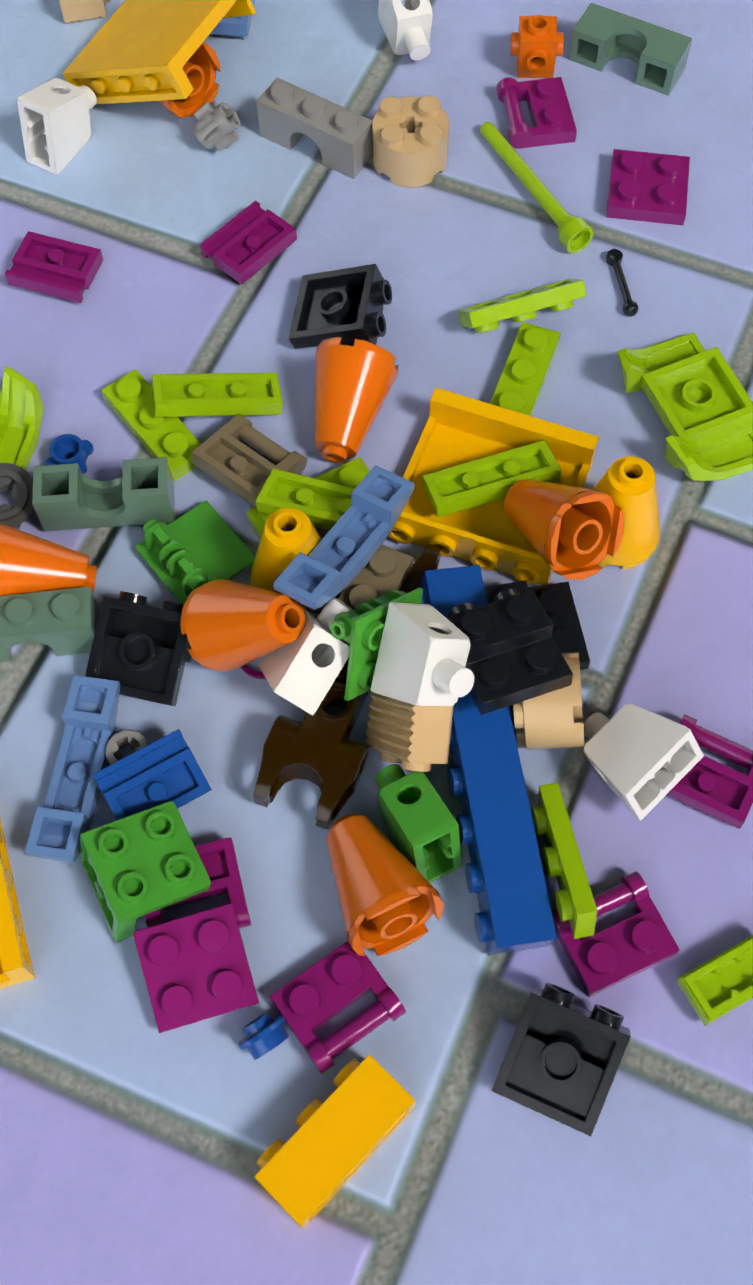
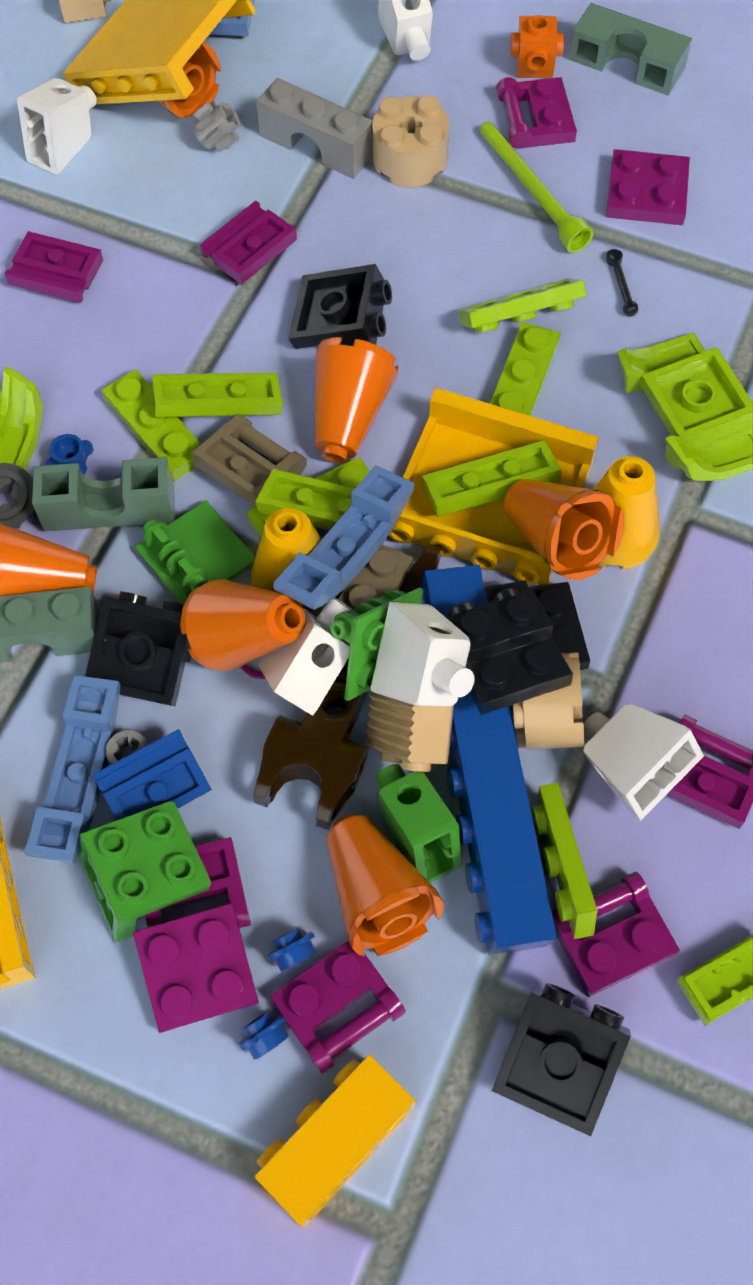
(292, 948): none -> blue plate

